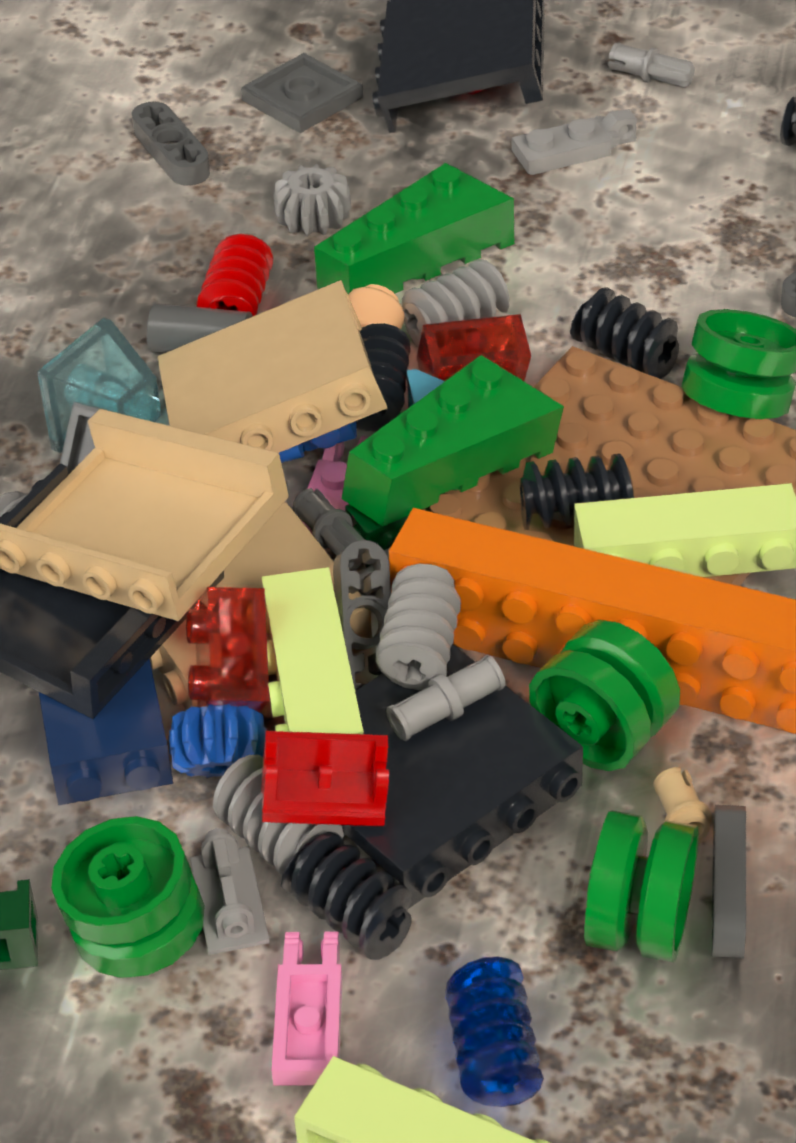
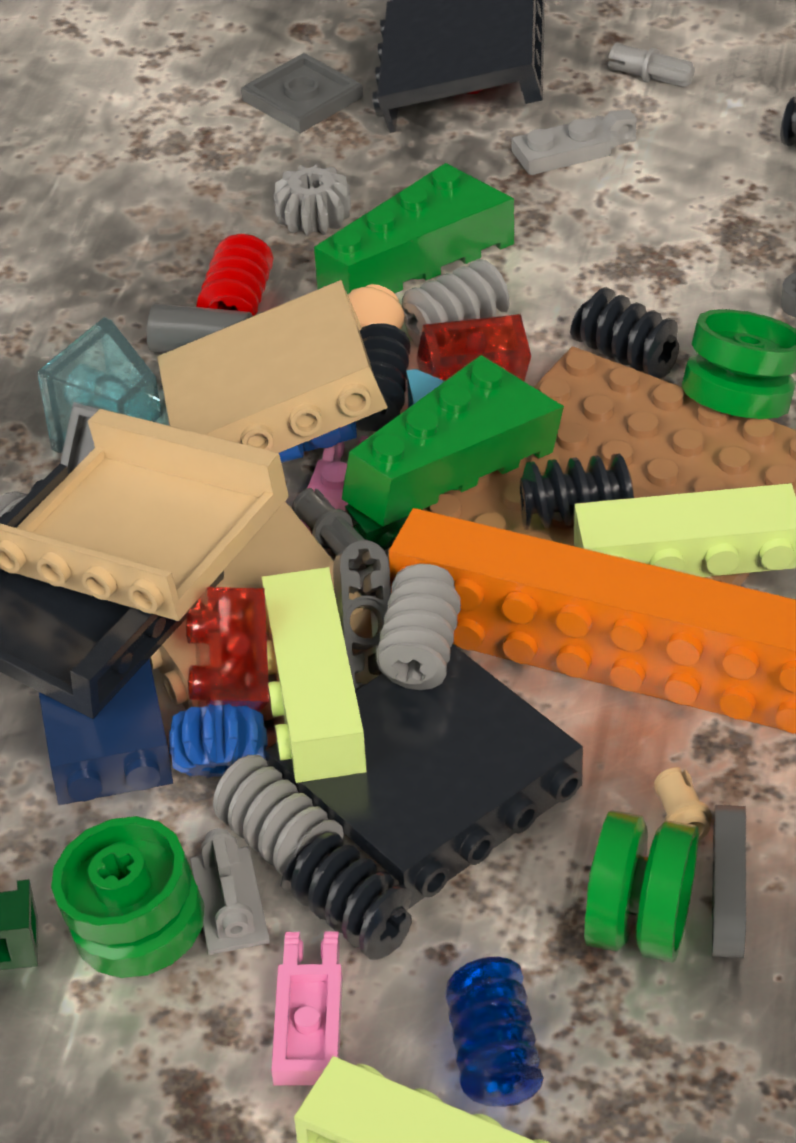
(171, 156): dark grey beam -> none
(324, 778): red hinge -> none
(445, 697): light grey pin -> none
(607, 692): green wheel -> none

